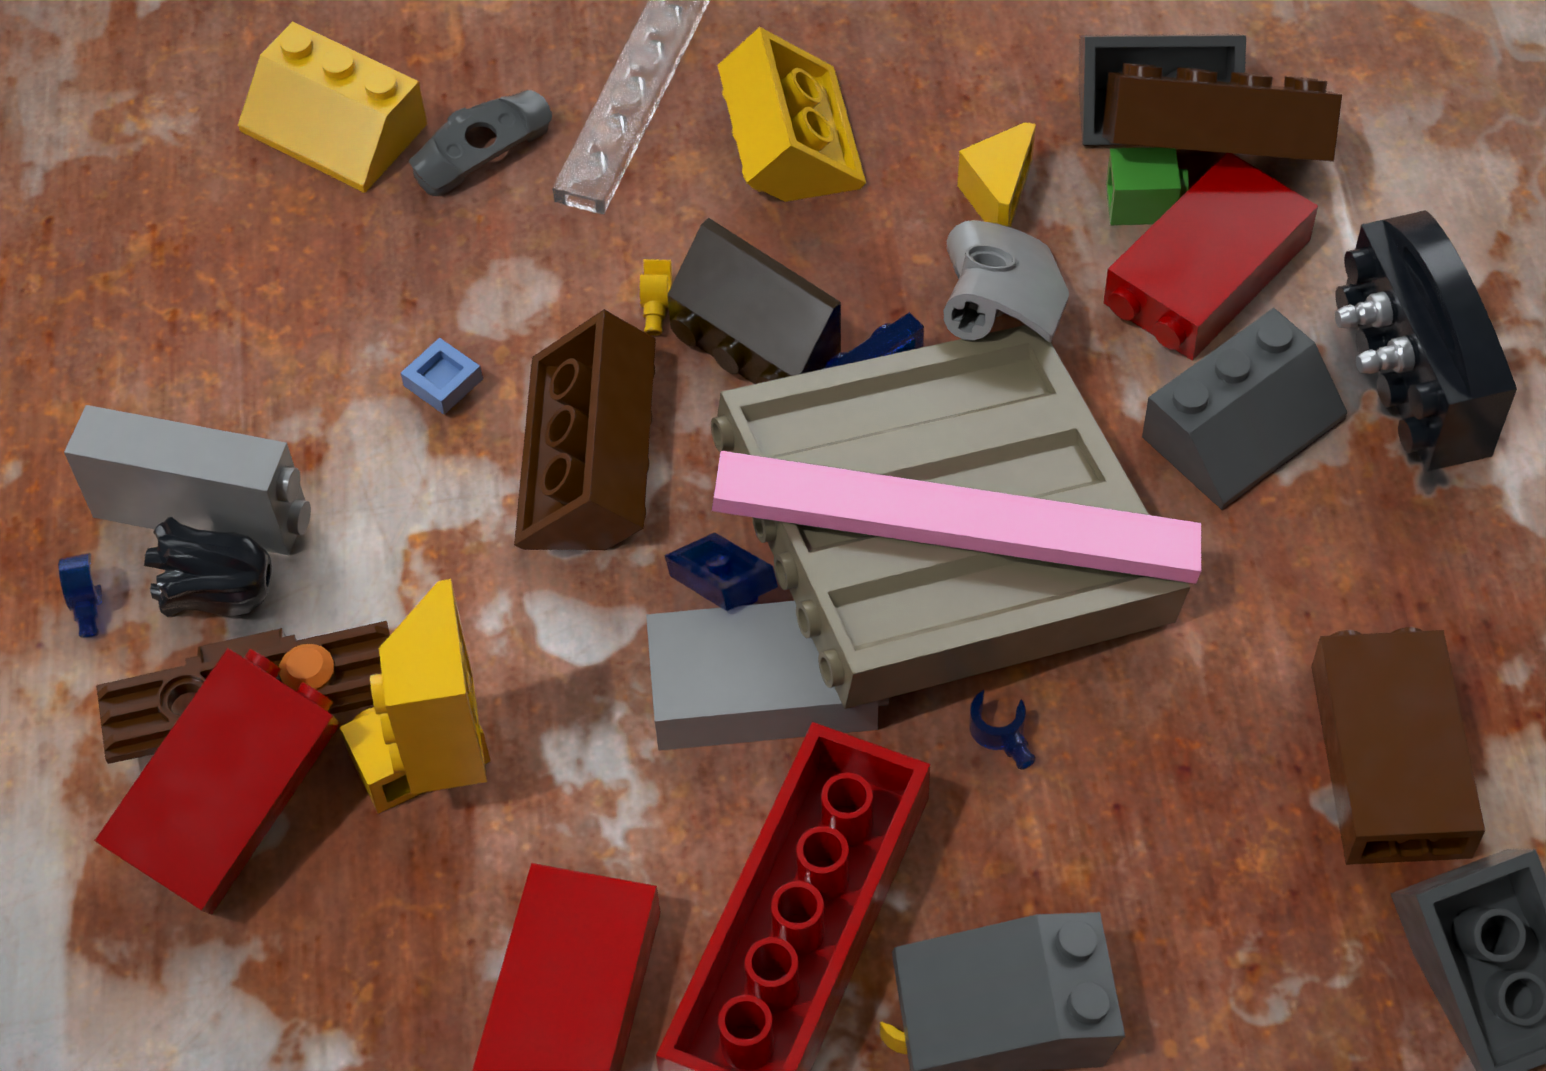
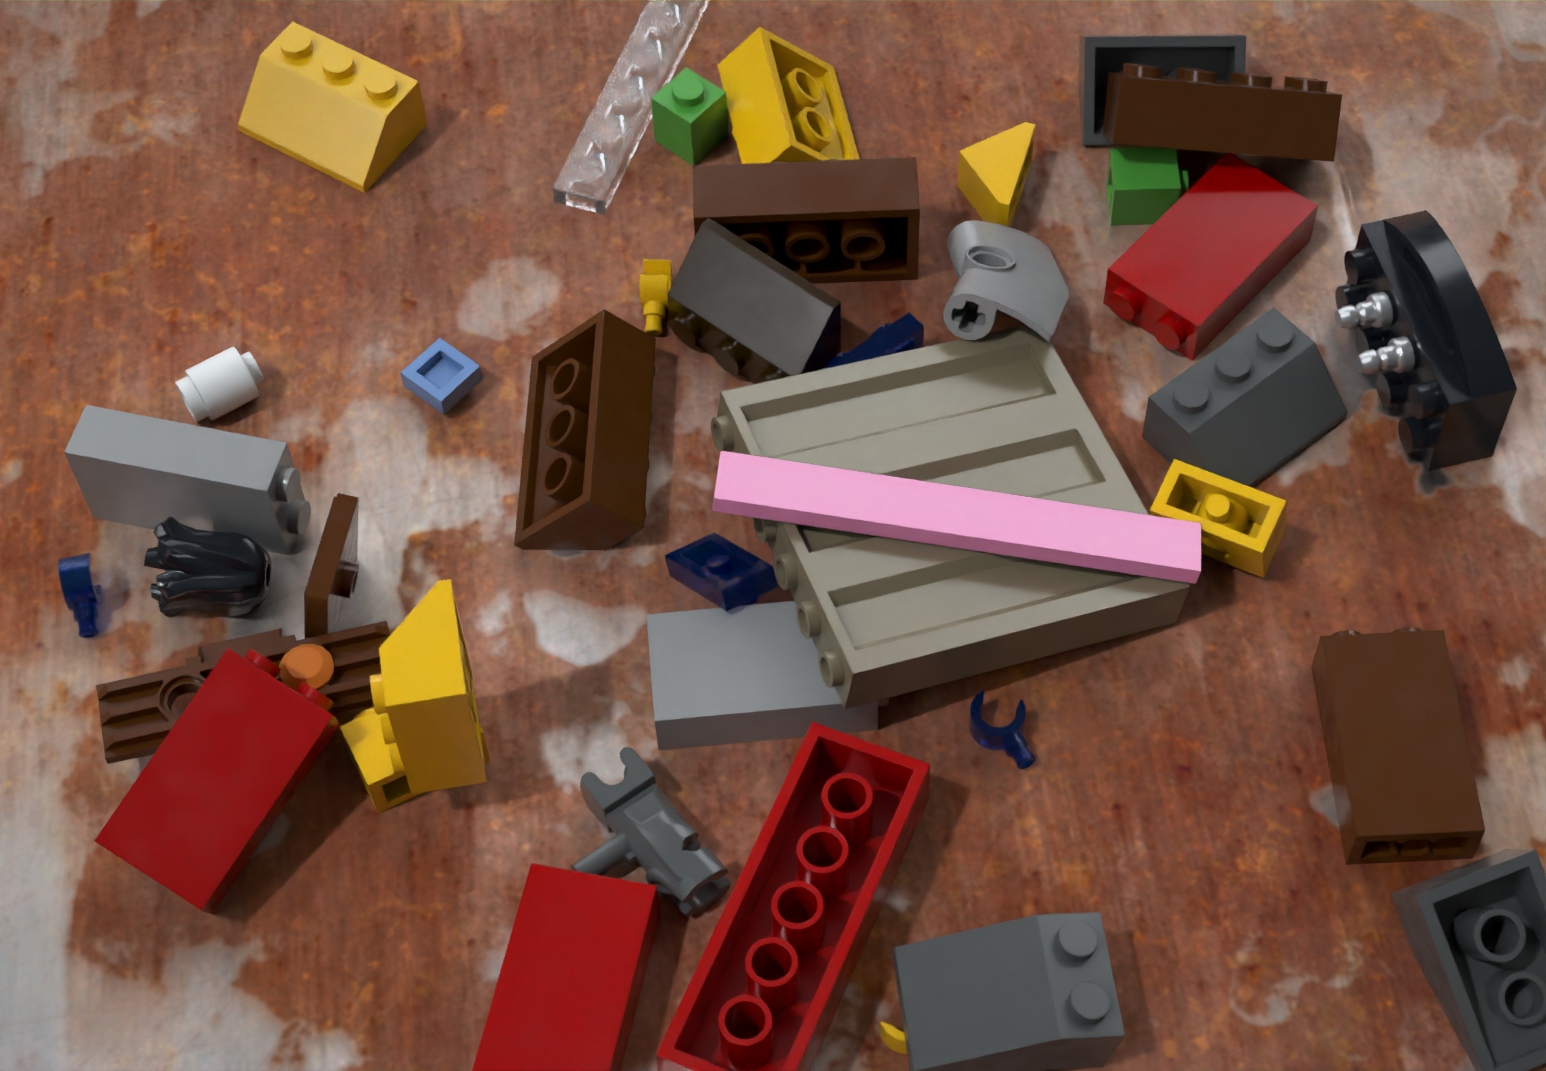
(220, 384): none -> white brick
(334, 568): none -> reddish brown plate
(448, 156): dark grey piece -> none
(654, 836): none -> dark grey piece
(690, 116): none -> bright green brick
(820, 216): none -> reddish brown brick
(1235, 520): none -> yellow brick

